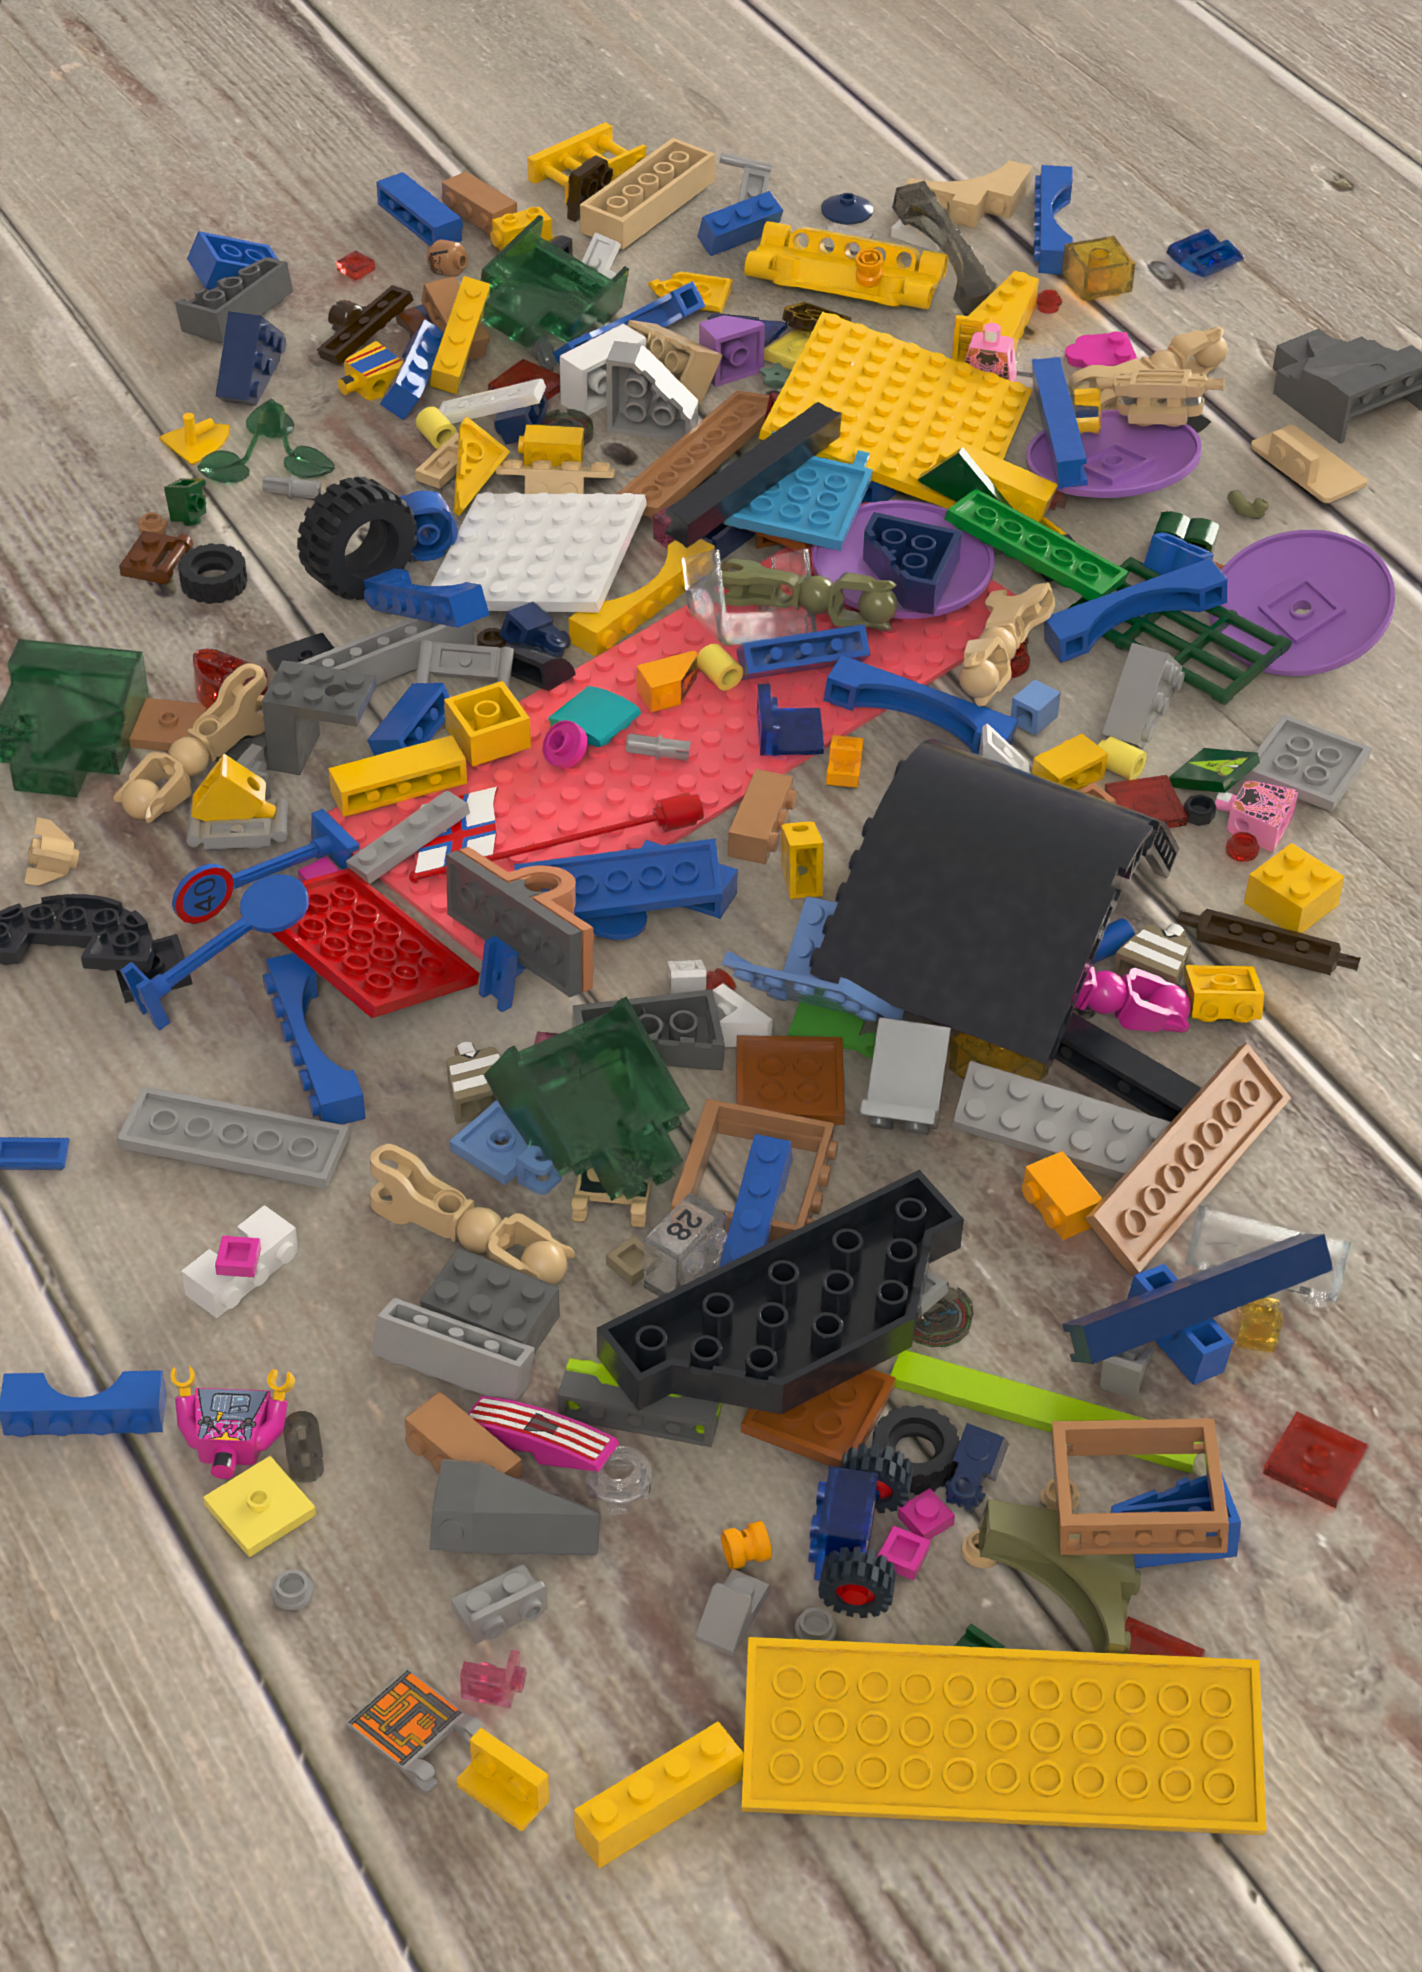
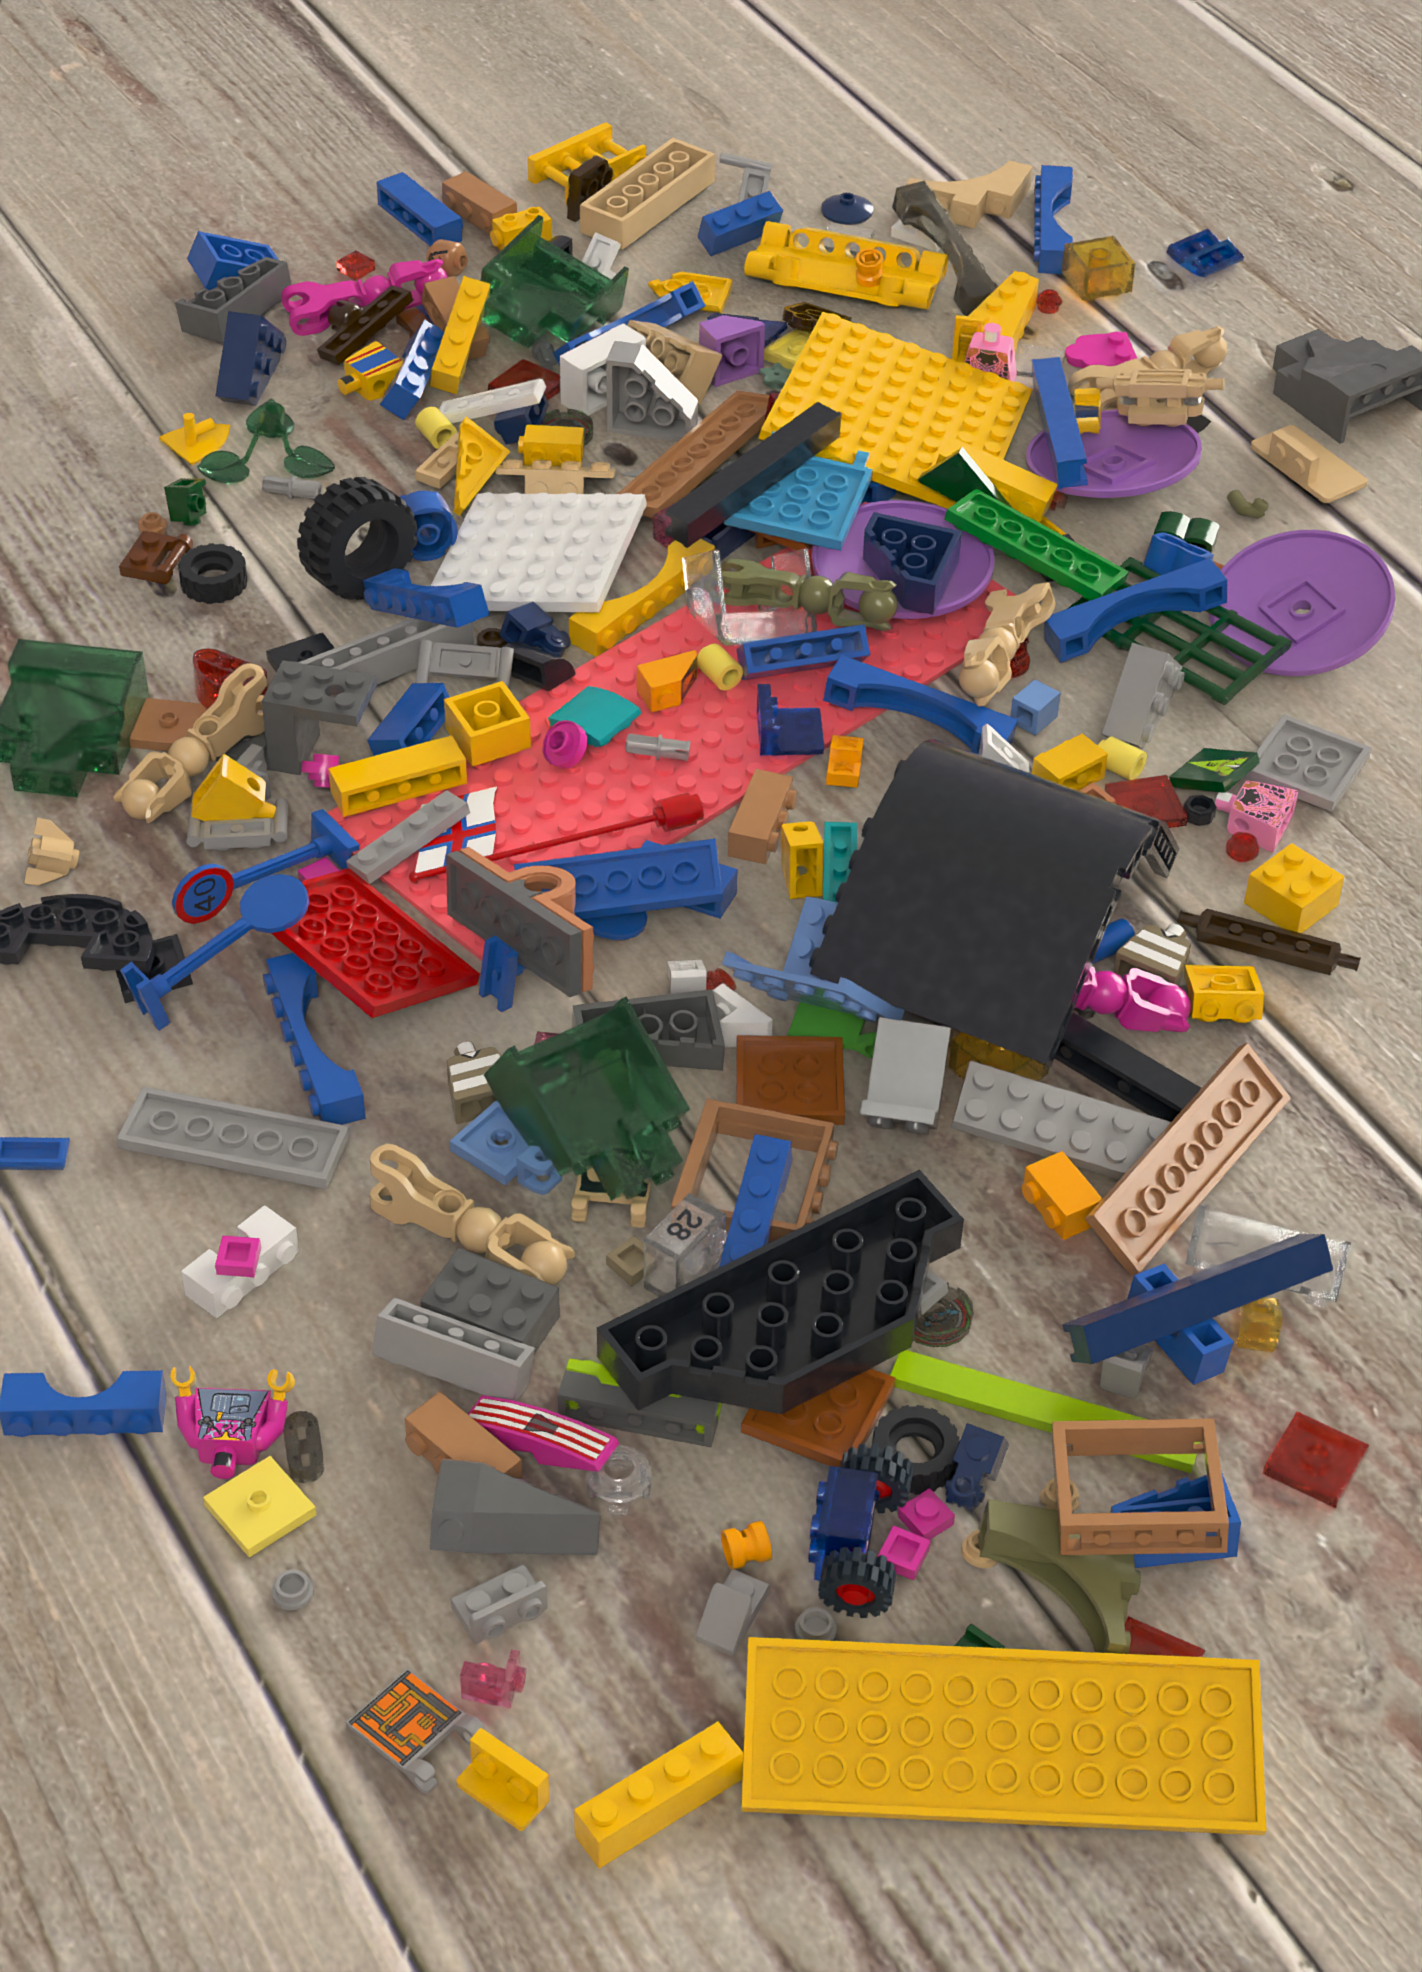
(319, 298): none -> dark pink piece
(319, 770): none -> dark pink plate
(839, 845): none -> teal plate

